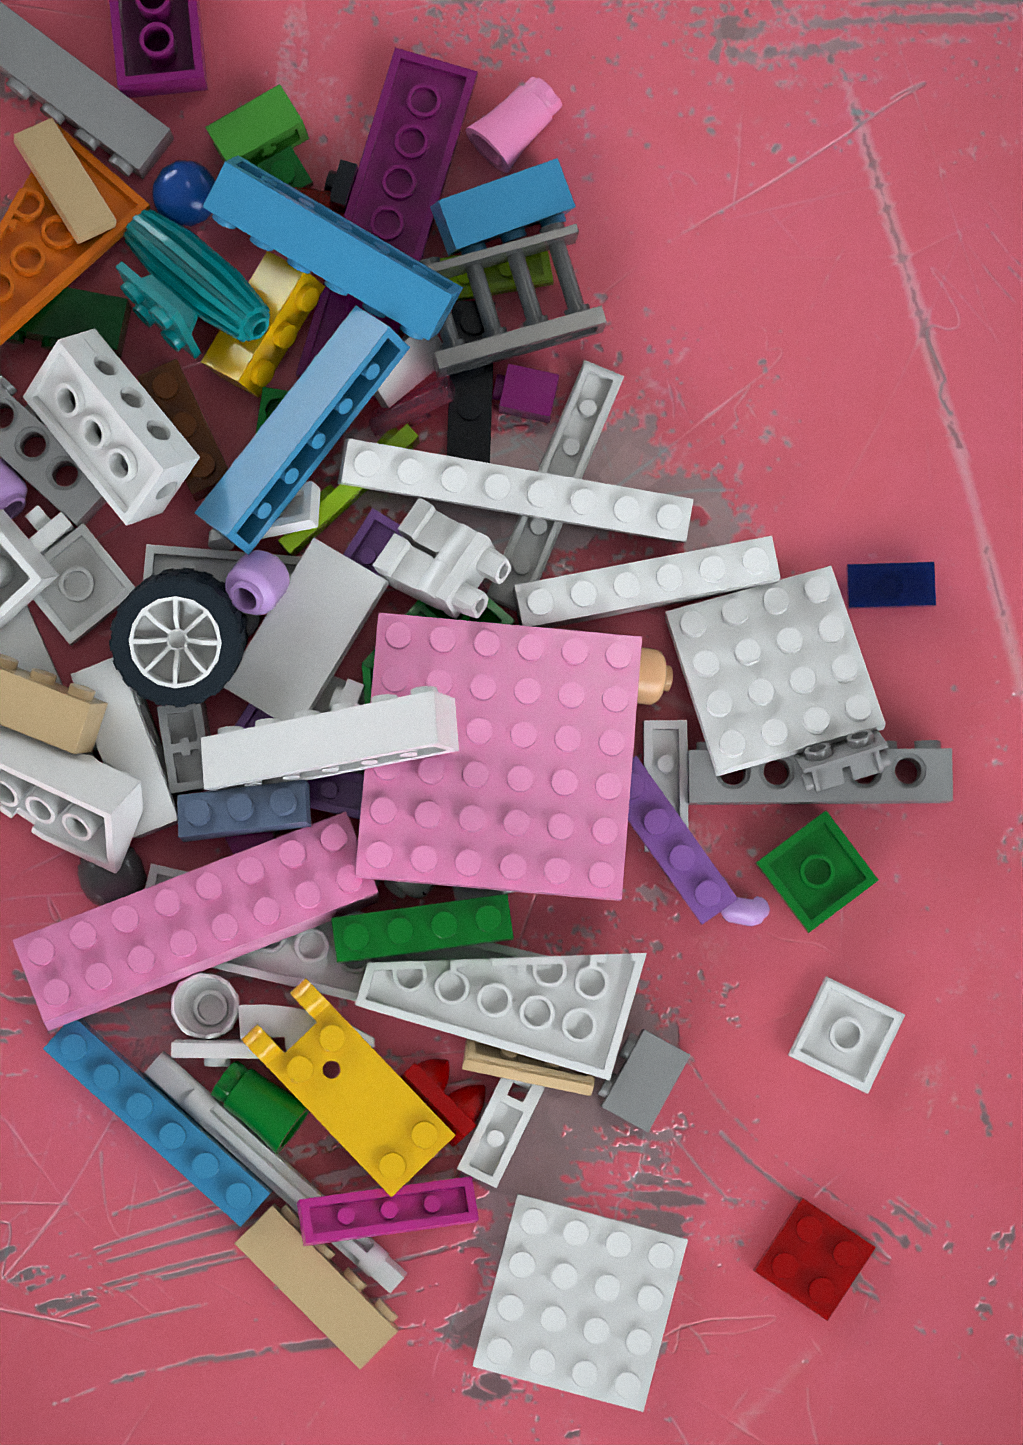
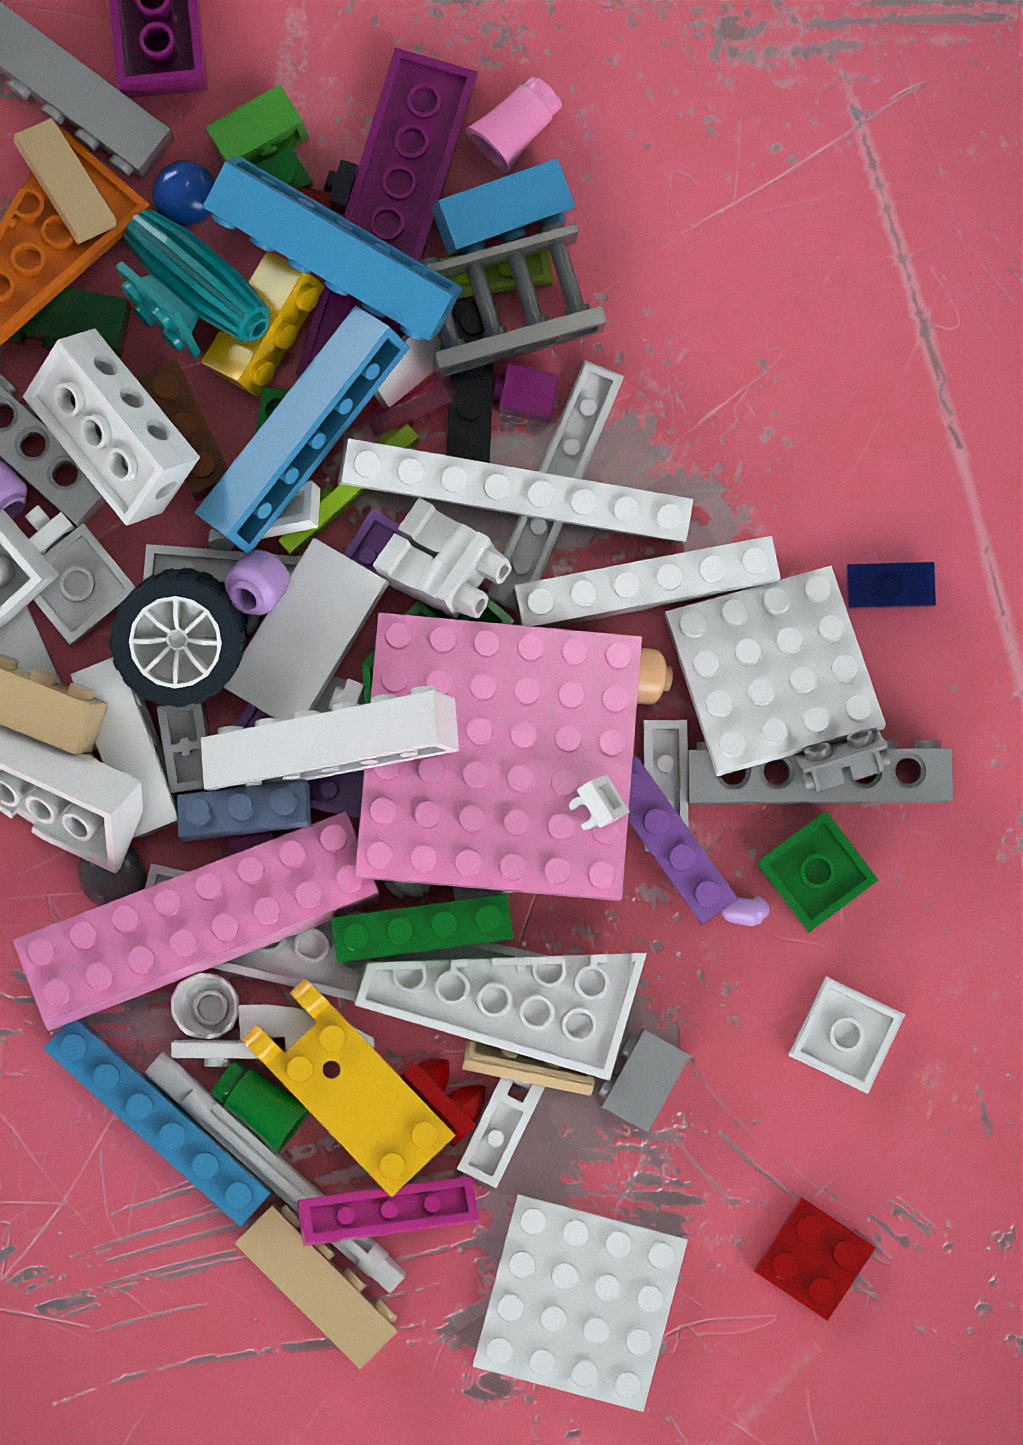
(602, 802): none -> white tile

